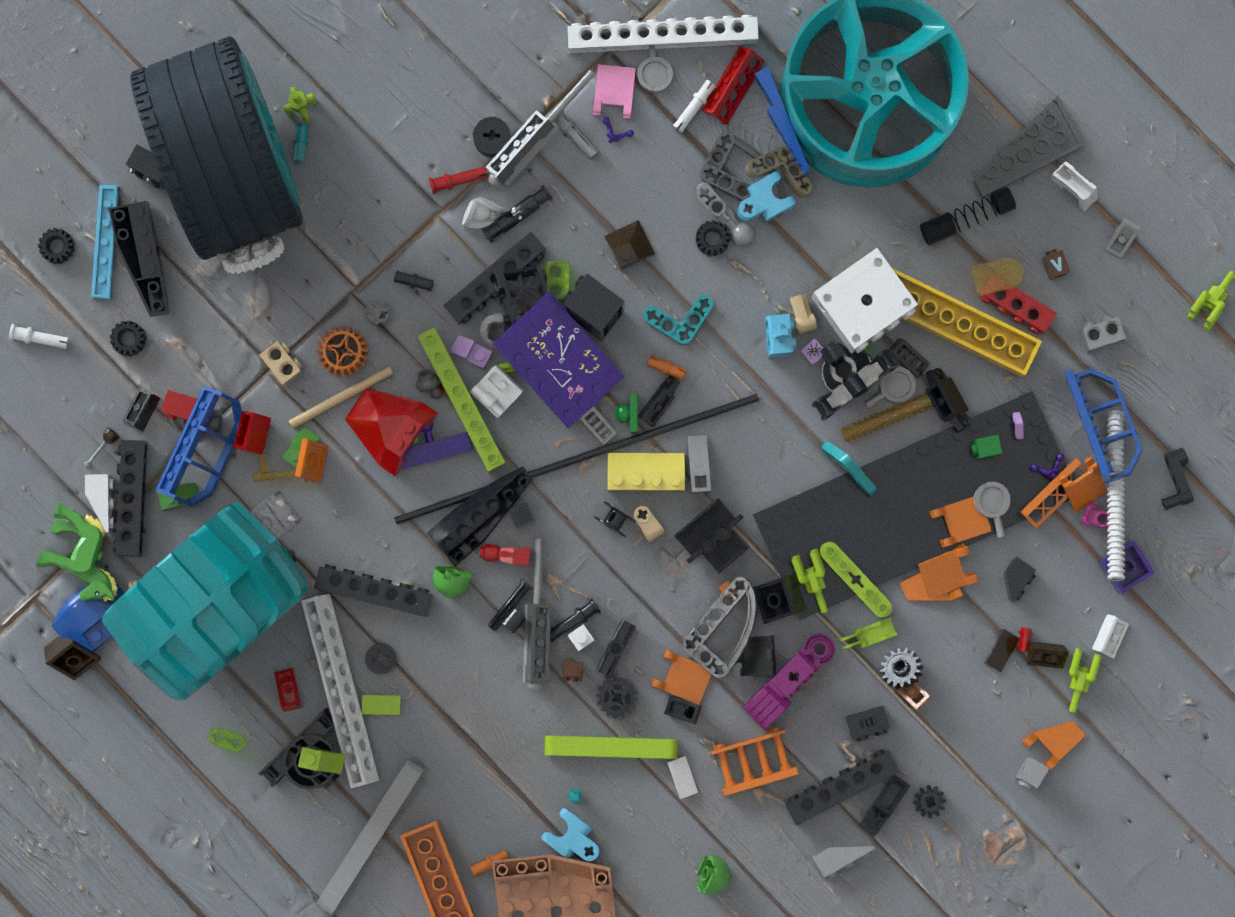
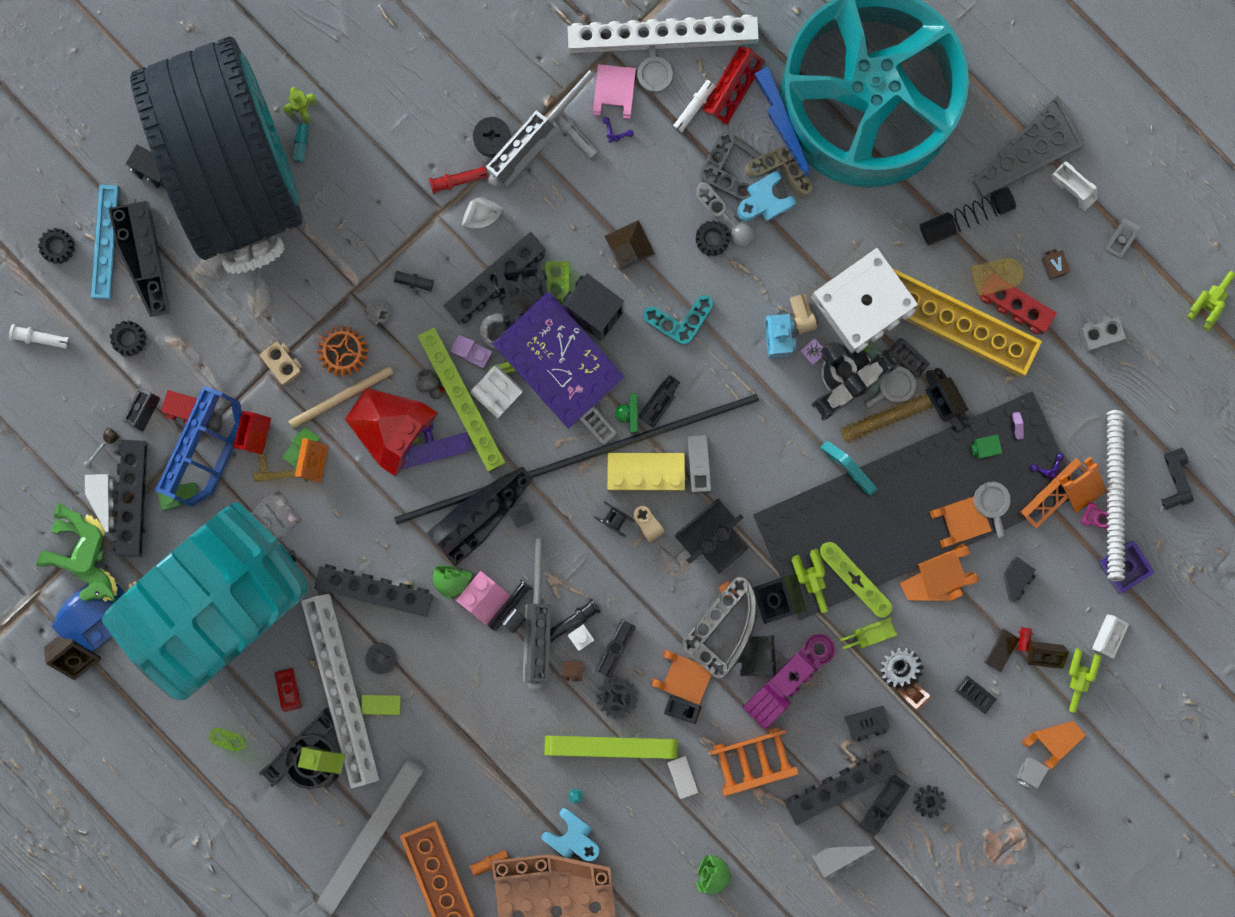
(483, 598): none -> bright pink slope
(509, 555): red piece -> none
(514, 216): black piece -> none
(666, 367): orange pin -> none
(962, 686): none -> black slope
(1093, 433): blue plate -> none

